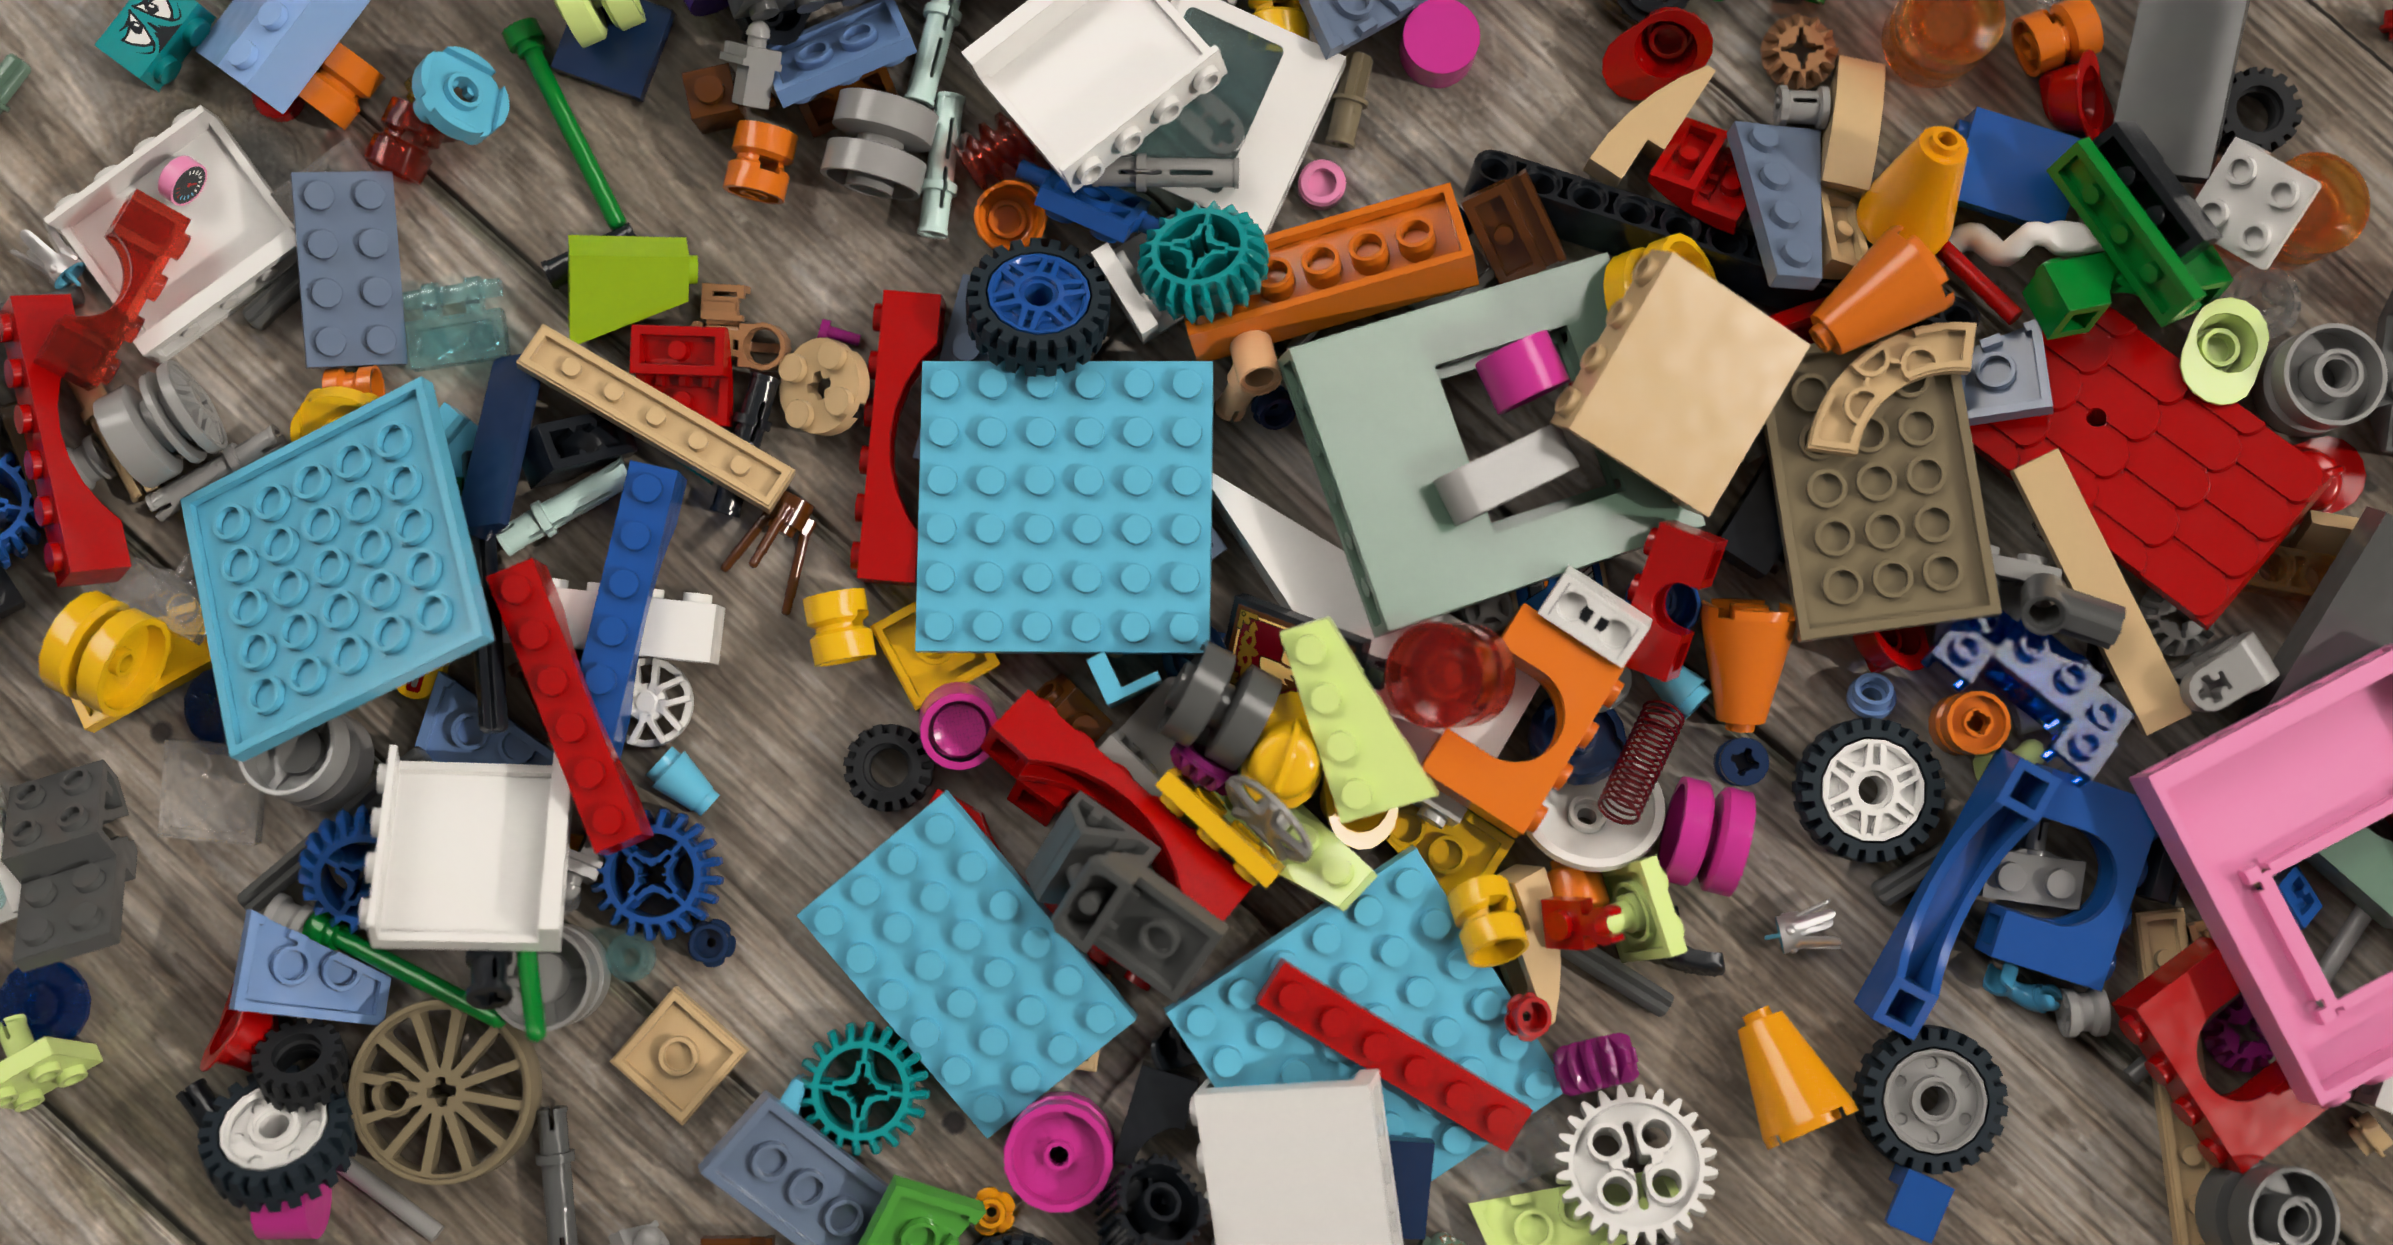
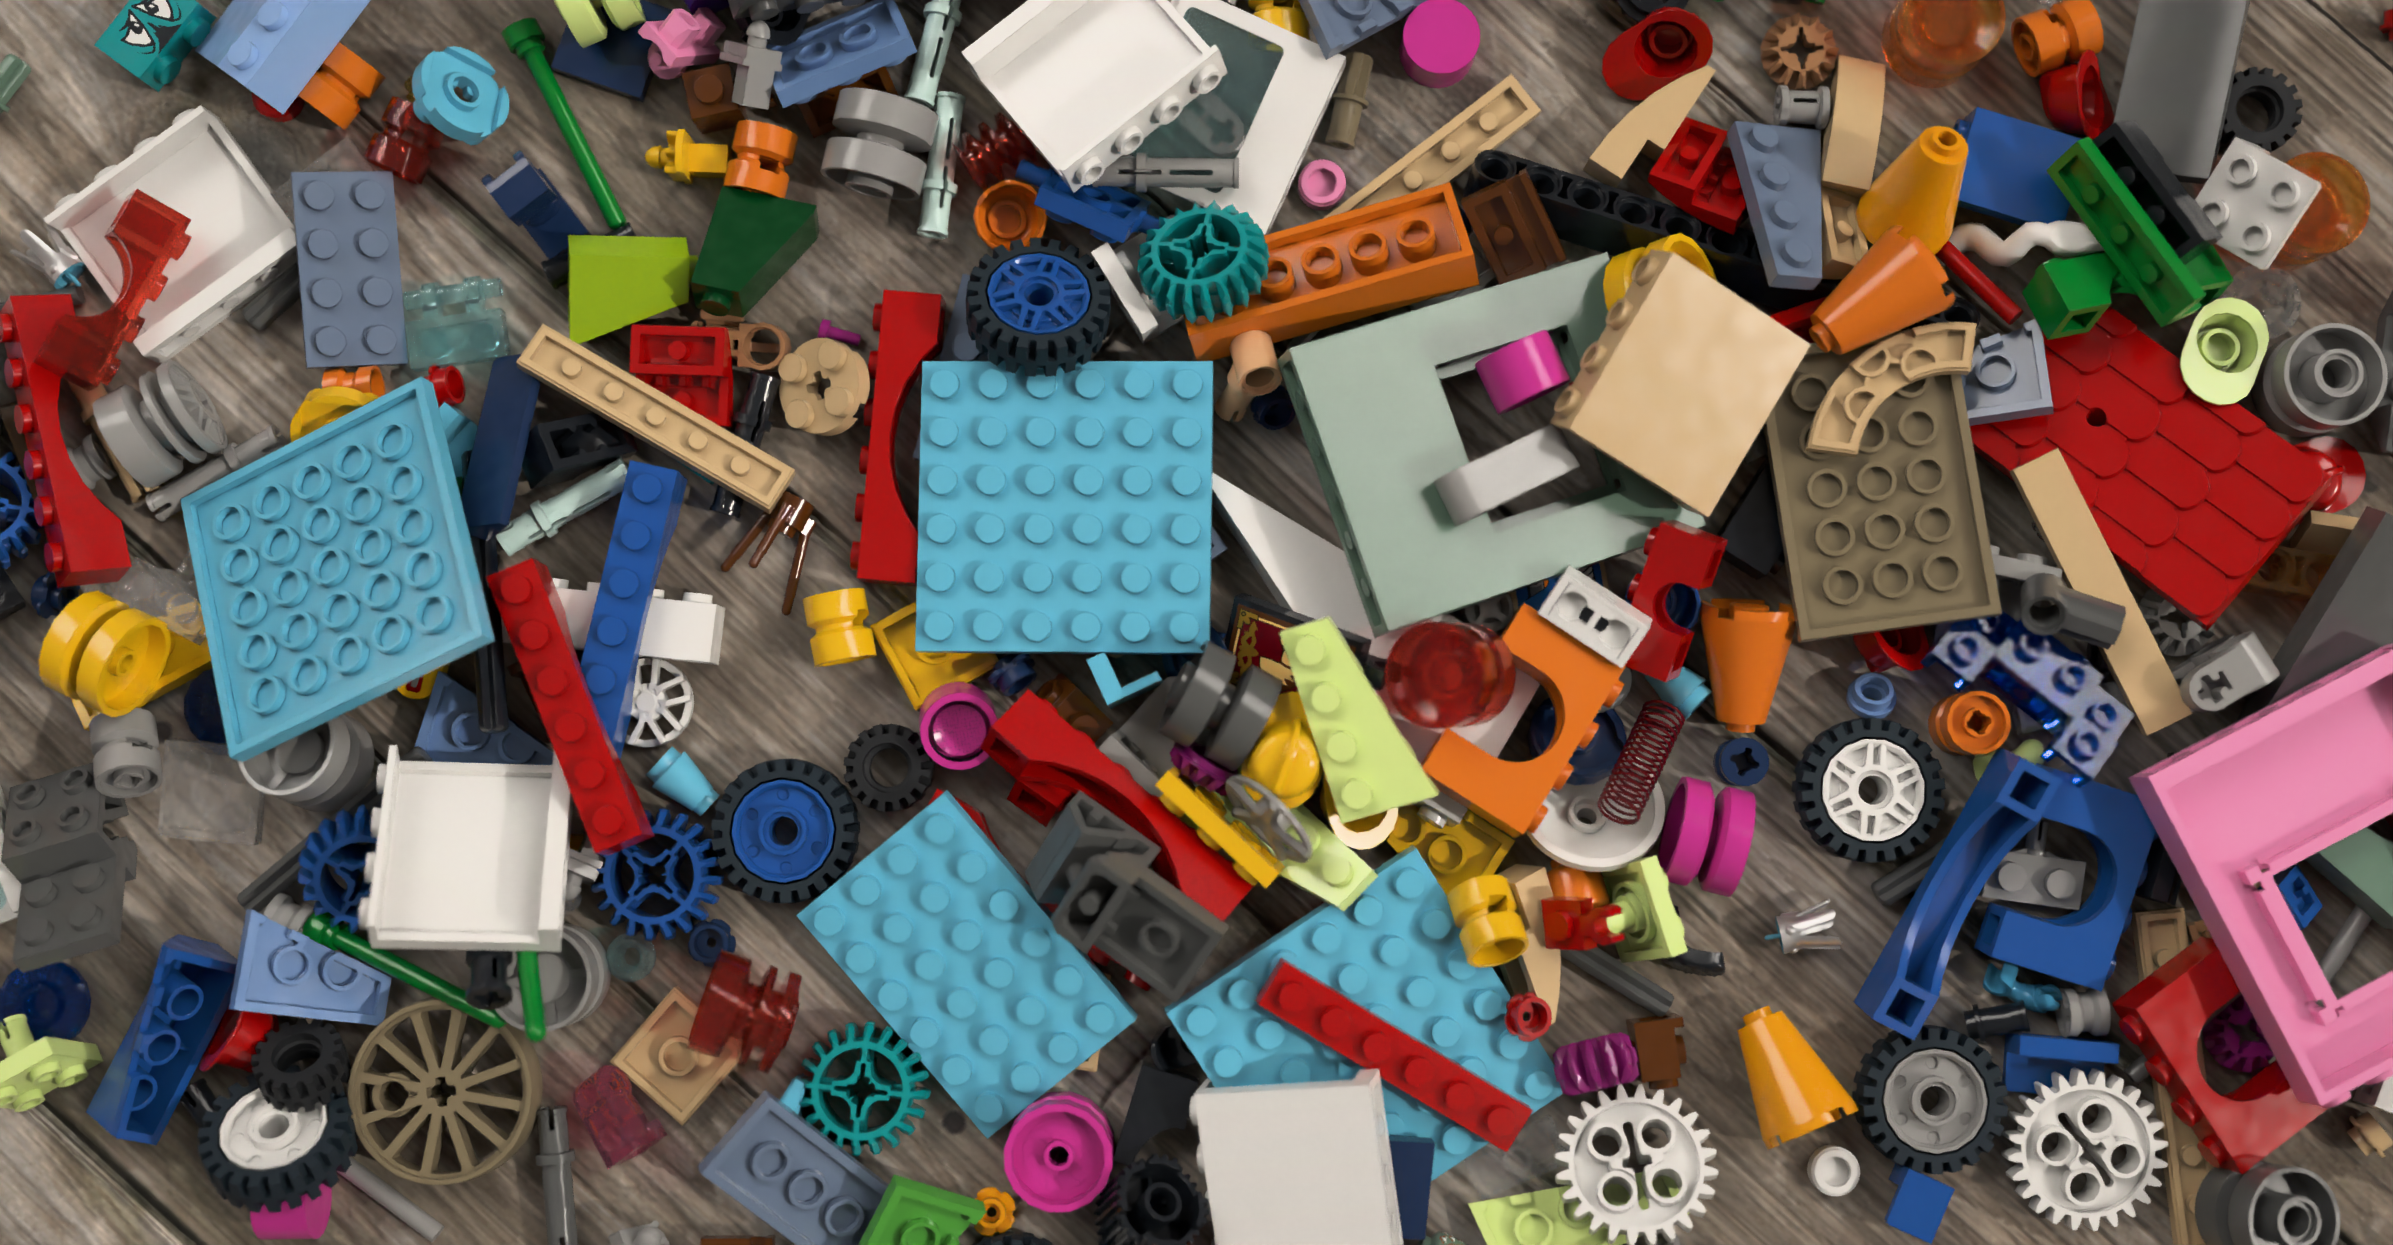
(50, 599): none -> dark blue plate
(126, 754): none -> light grey wheel
(165, 1040): none -> blue wedge
(182, 180): tile -> none
(447, 384): none -> red plate
(535, 203): none -> dark blue piece
(615, 1116): none -> clear pink leg
(682, 41): none -> bright pink hips
(689, 159): none -> yellow piece
(745, 1011): none -> clear red wheel
(748, 822): none -> wheel
(749, 249): none -> dark green slope
(1013, 673): none -> dark blue plate
(1452, 147): none -> tan plate
(1658, 1049): none -> reddish brown brick
(1833, 1170): none -> white tile
(1996, 1020): none -> black pin
(2035, 1056): none -> blue panel
(2118, 1122): none -> white gear

